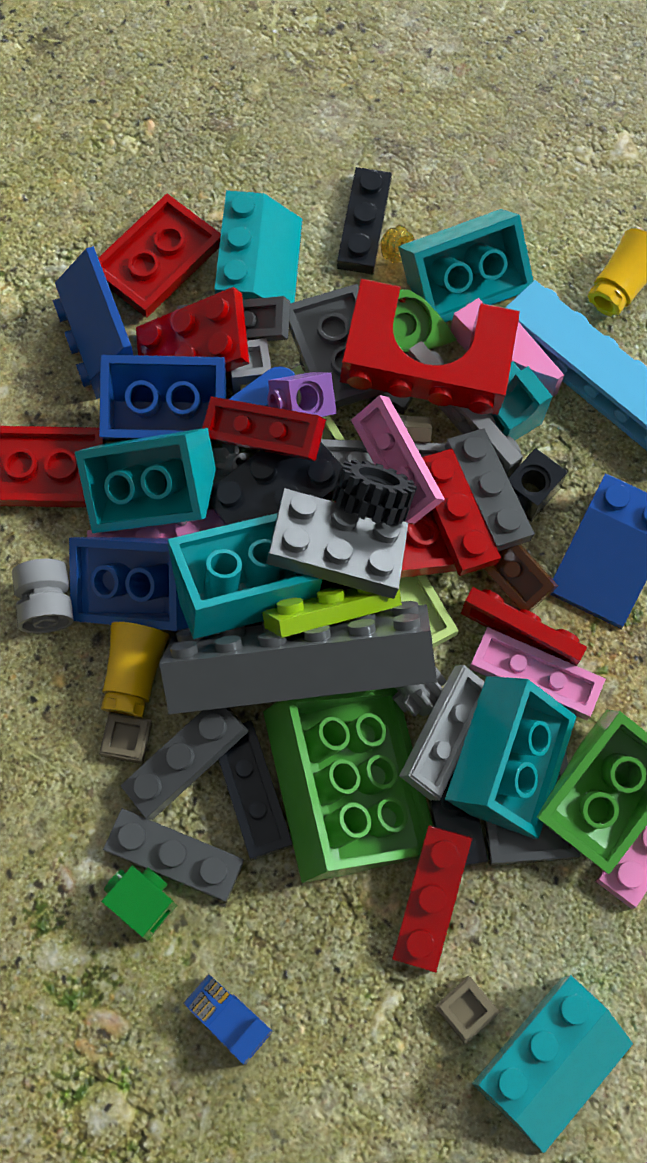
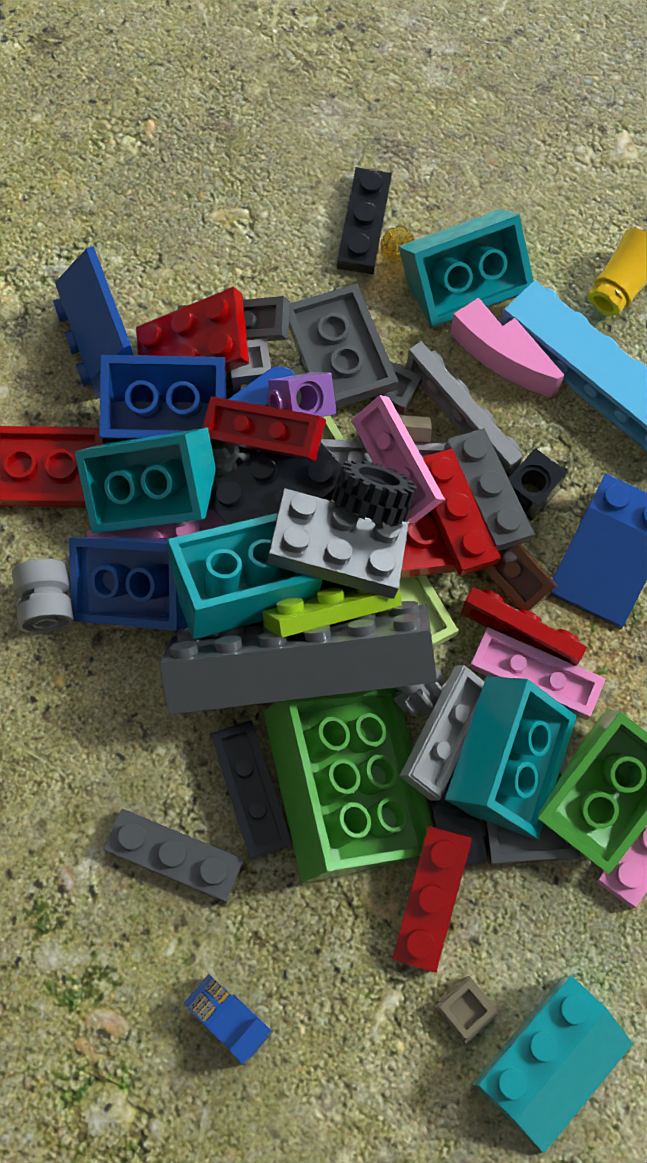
(125, 738): dark tan tile -> none
(131, 667): yellow plant -> none
(139, 900): green brick -> none
(158, 254): red plate -> none
(183, 760): dark grey plate -> none
(258, 247): teal slope -> none
(419, 322): bright green piece -> none
(471, 382): red arch -> none
(524, 403): teal brick -> none

